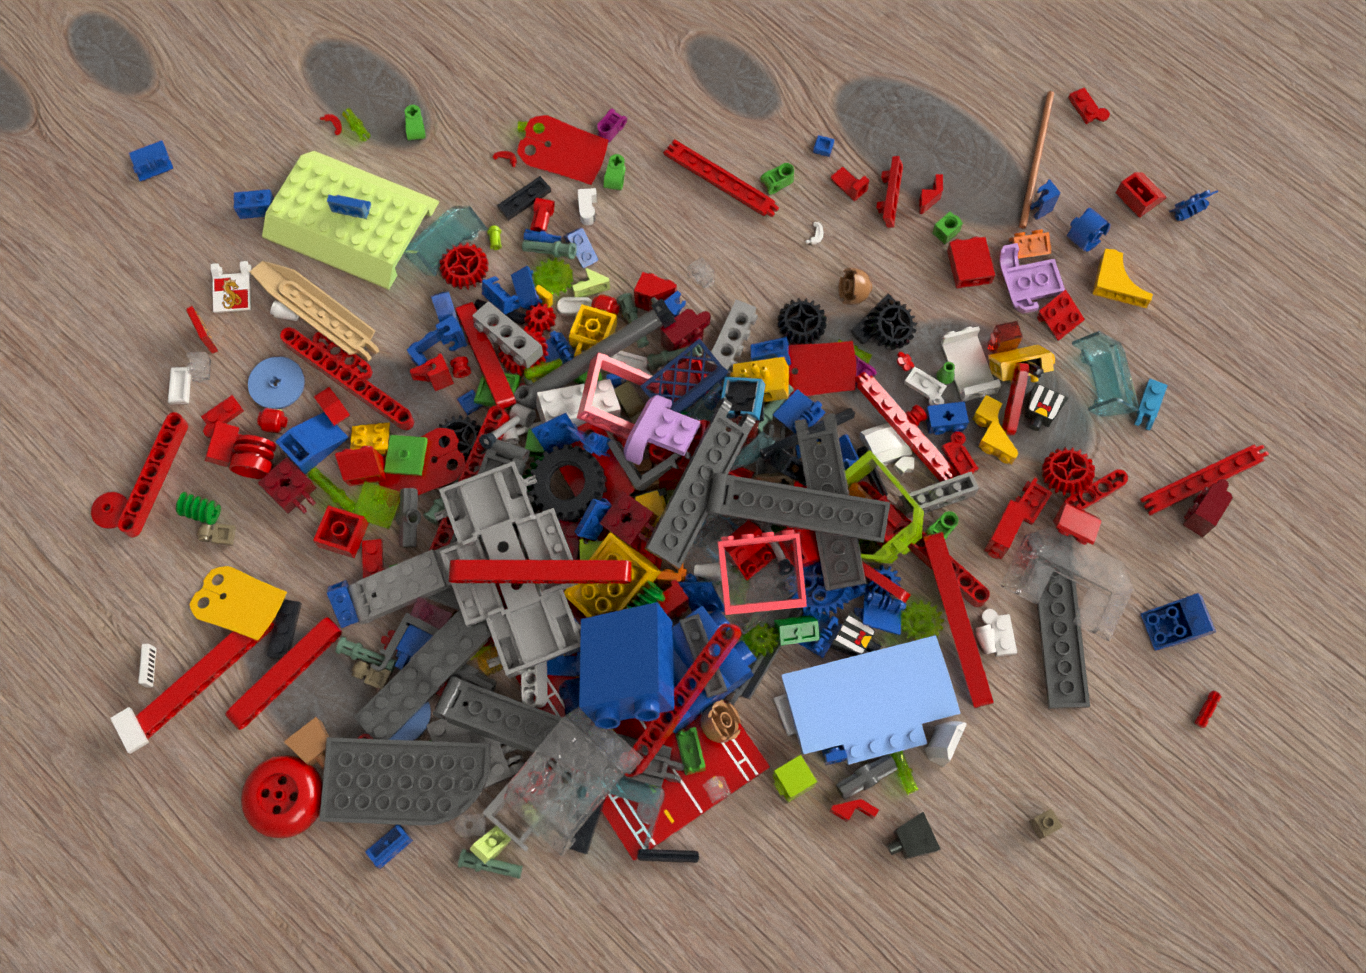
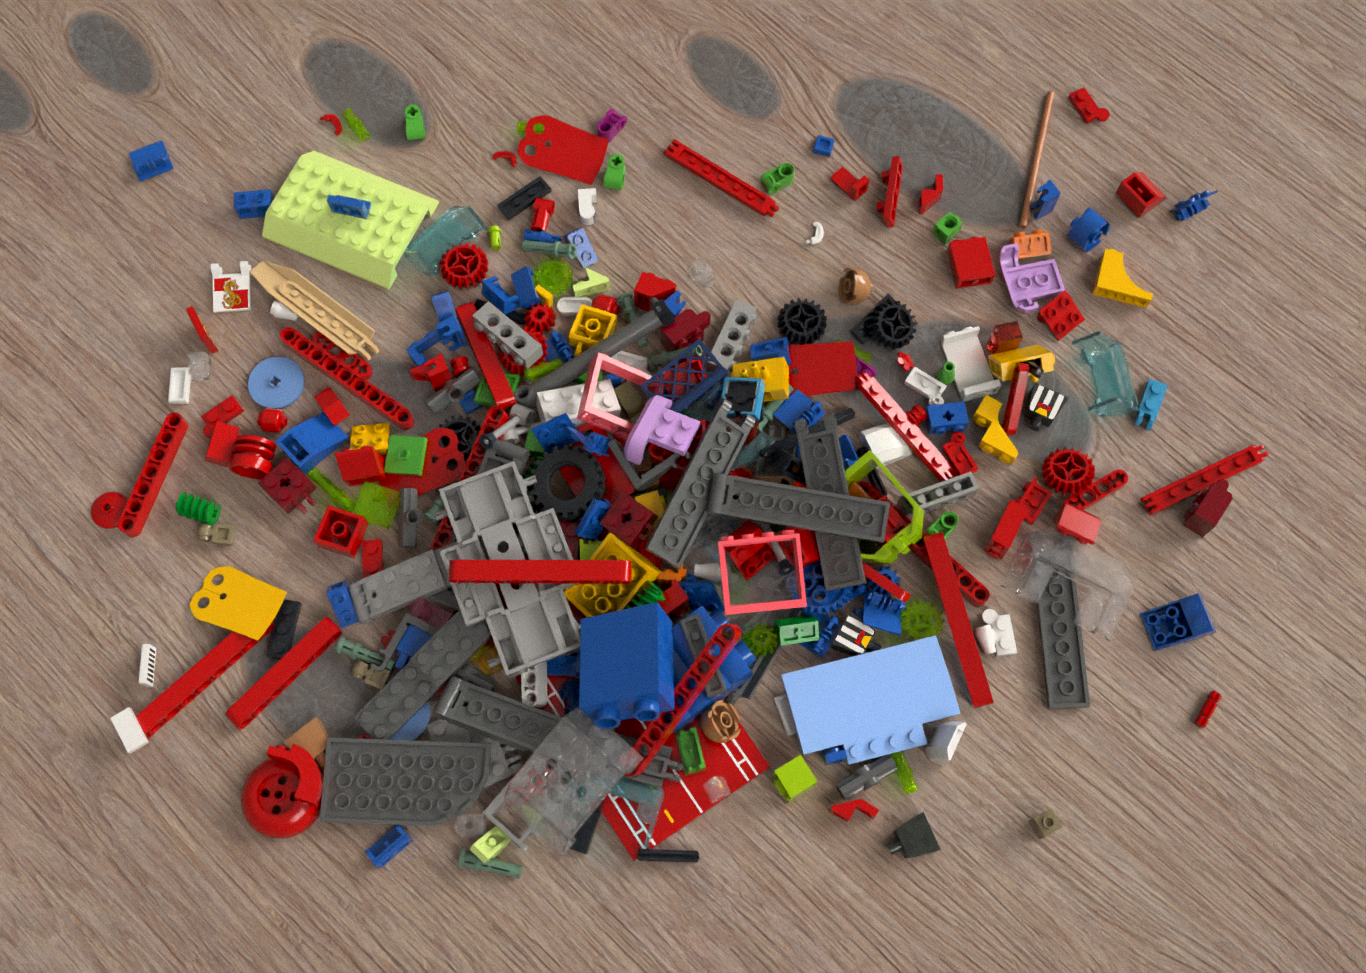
(311, 781): none -> red arch
(462, 384): none -> dark grey piece
(904, 465): white piece -> none

